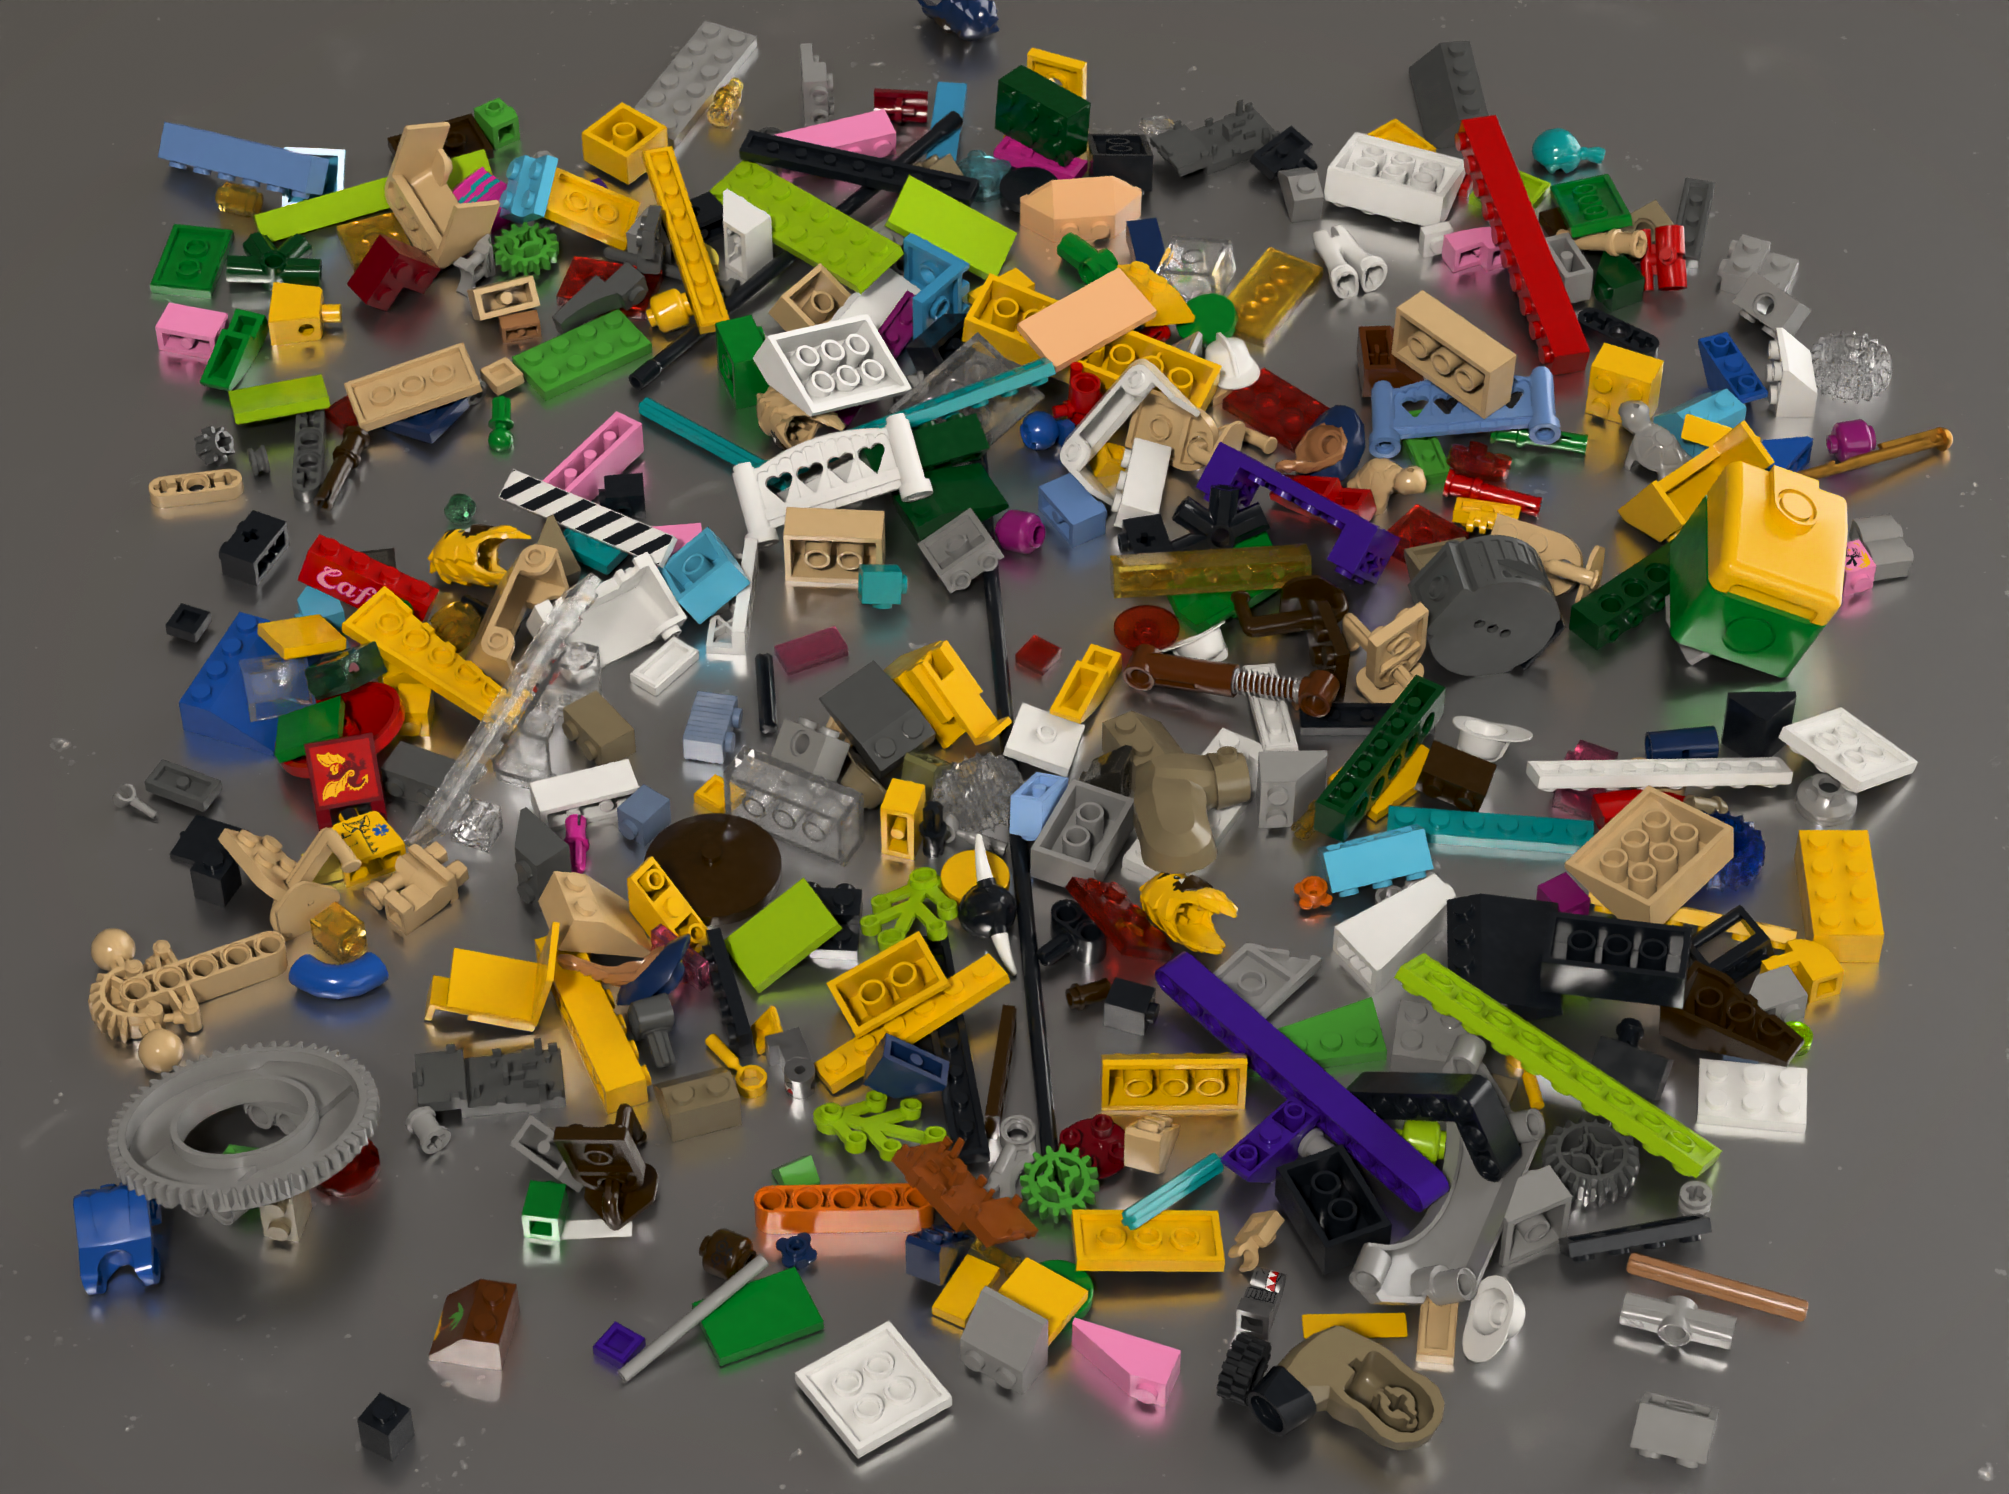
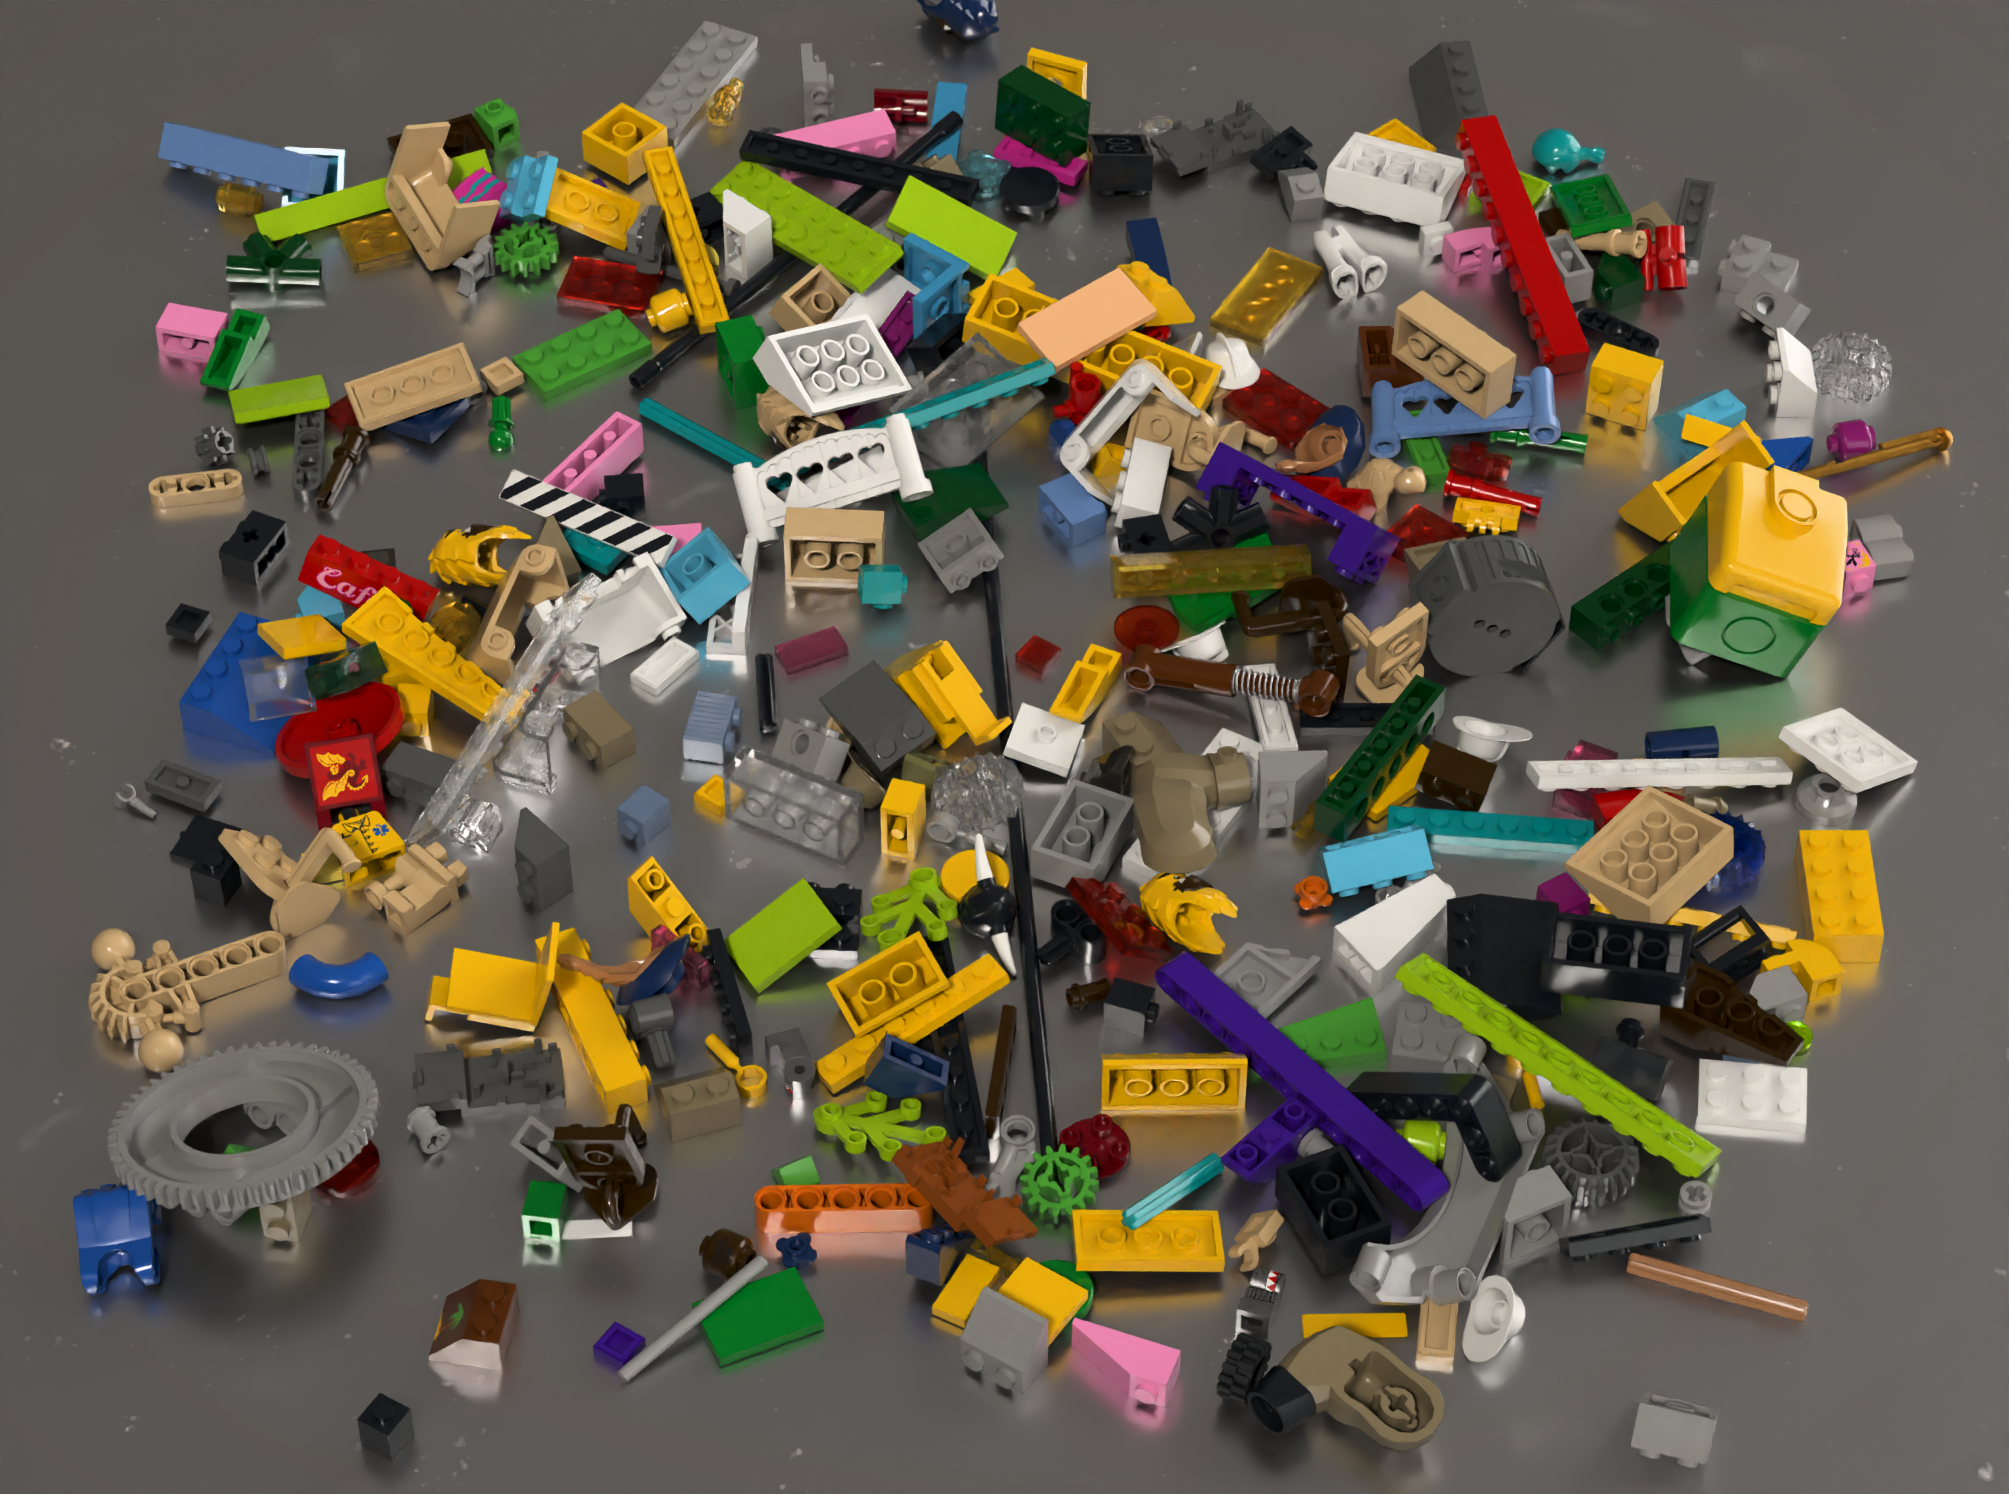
(192, 261): green tile -> none
(299, 313): yellow torso -> none
(308, 725): green tile -> none
(338, 933): clear yellow brick -> none
(388, 269): dark red brick -> none
(460, 509): clear green bush -> none
(503, 297): tan brick -> none
(519, 326): medium nougat piece -> none
(577, 842): dark pink axle -> none
(585, 792): white brick -> none
(591, 917): tan slope -> none
(597, 297): dark grey slope -> none
(719, 865): dark brown dish -> none
(765, 1025): yellow slope -> none
(873, 1389): white plate -> none
(933, 829): black axle -> none
(941, 444): dark green brick -> none
(1020, 531): magenta head -> none
(1034, 803): light blue brick -> none
(1039, 430): blue piece -> none
(1082, 206): light nougat wedge -> none
(1086, 259): green piece -> none
(1150, 1143): tan slope -> none
(1198, 265): clear slope -> none
(1212, 315): green tile -> none
(1553, 549): tan plate -> none
(1652, 444): light grey animal -> none
(1678, 1320): light grey piece -> none
(1729, 369): blue slope -> none
(1755, 722): black slope -> none

